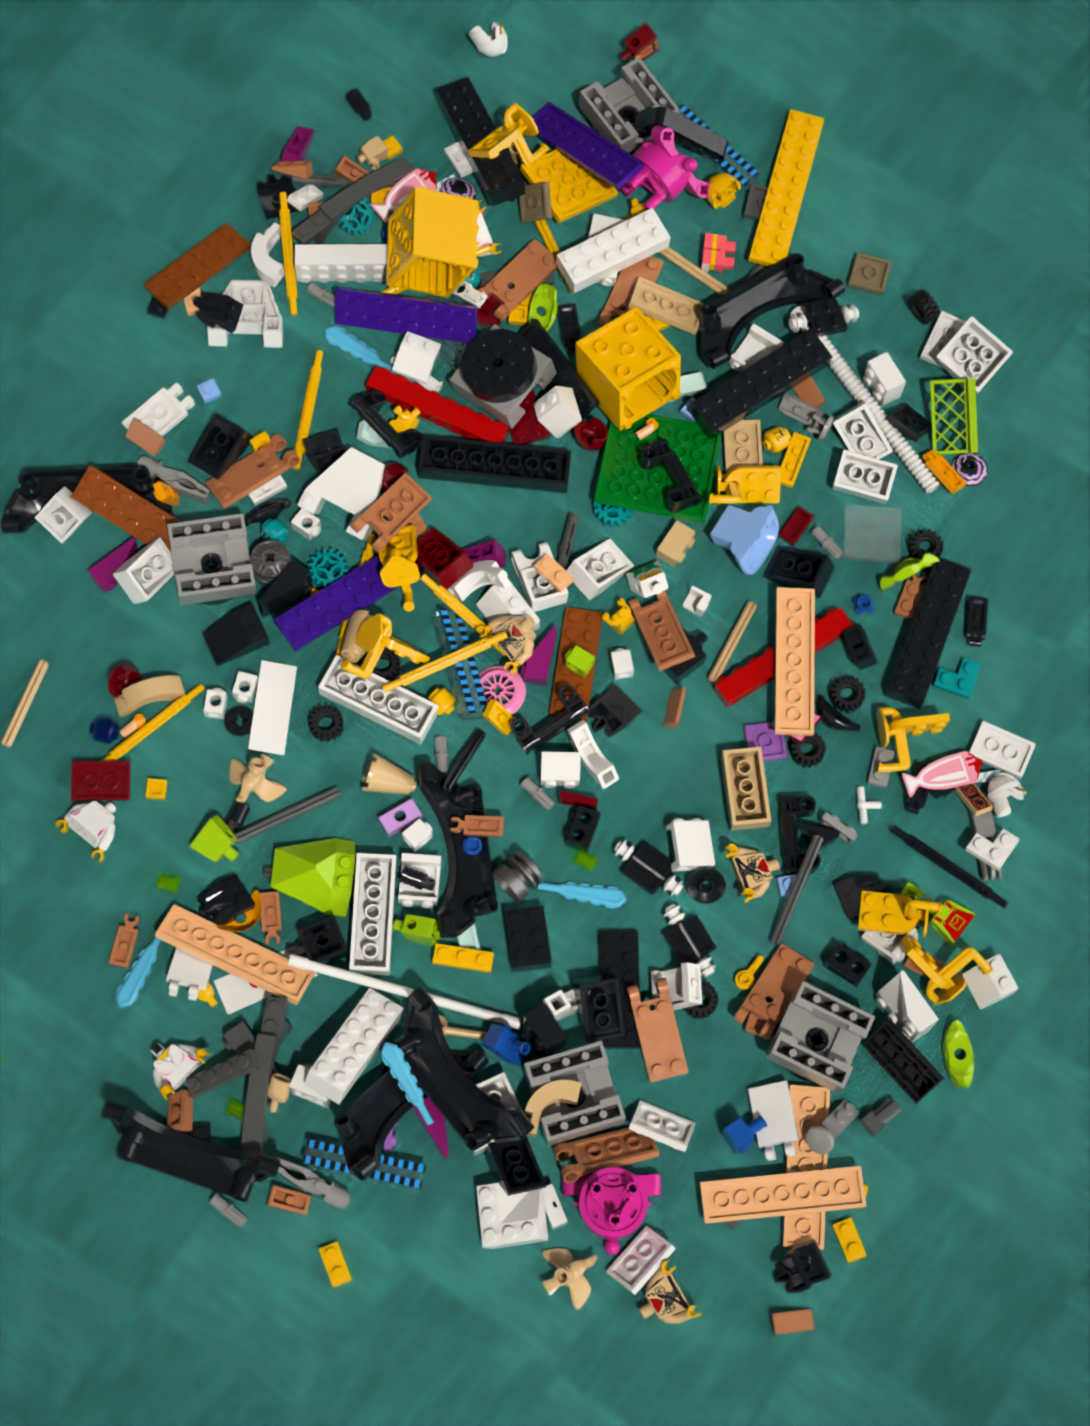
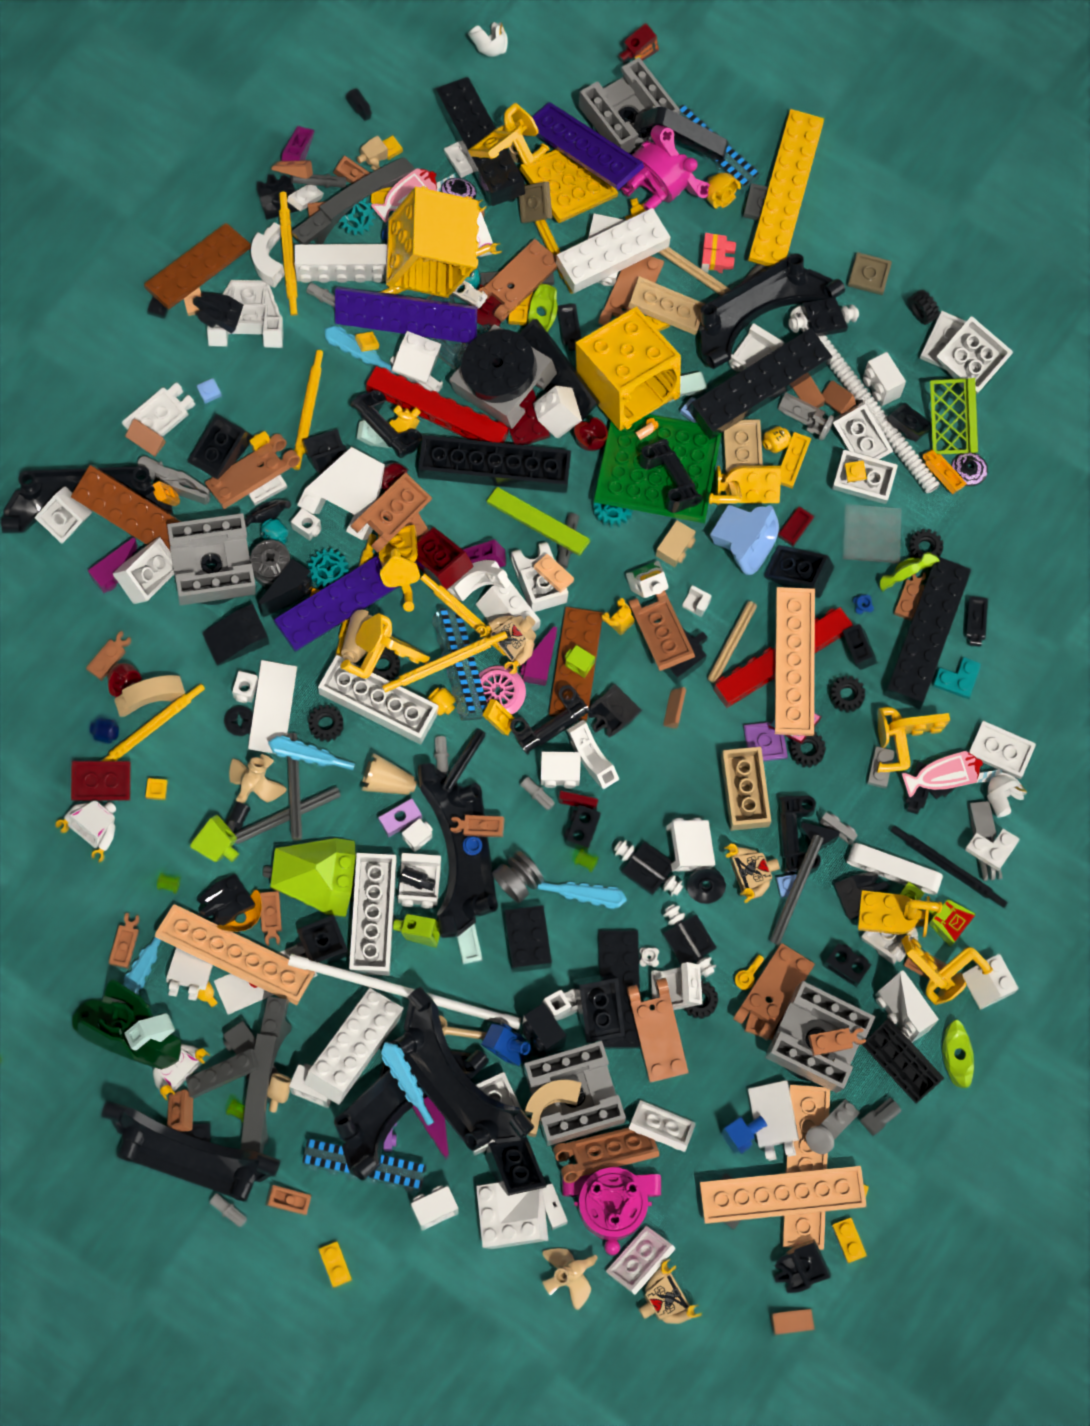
(24, 703): tan axle -> none
(108, 657): none -> nougat plate
(116, 1015): none -> dark green piece
(138, 721): arm -> none
(152, 1028): none -> light aqua slope
(215, 711): white brick -> none
(294, 794): none -> dark grey axle
(310, 754): none -> medium azure sword
(332, 1194): light grey arm -> none
(367, 341): none -> yellow tile
(434, 1208): none -> white brick
(463, 958): yellow plate -> none
(538, 521): none -> lime tile
(599, 568): white slope -> none
(621, 664): white brick -> none
(649, 952): none -> white plate
(827, 542): light grey axle -> none
(833, 718): black piece -> none
(834, 1041): none -> nougat plate
(838, 398): none -> nougat slope
(855, 471): none -> yellow plate
(862, 805): white piece -> none
(894, 868): none -> white beam
(974, 799): tile -> none

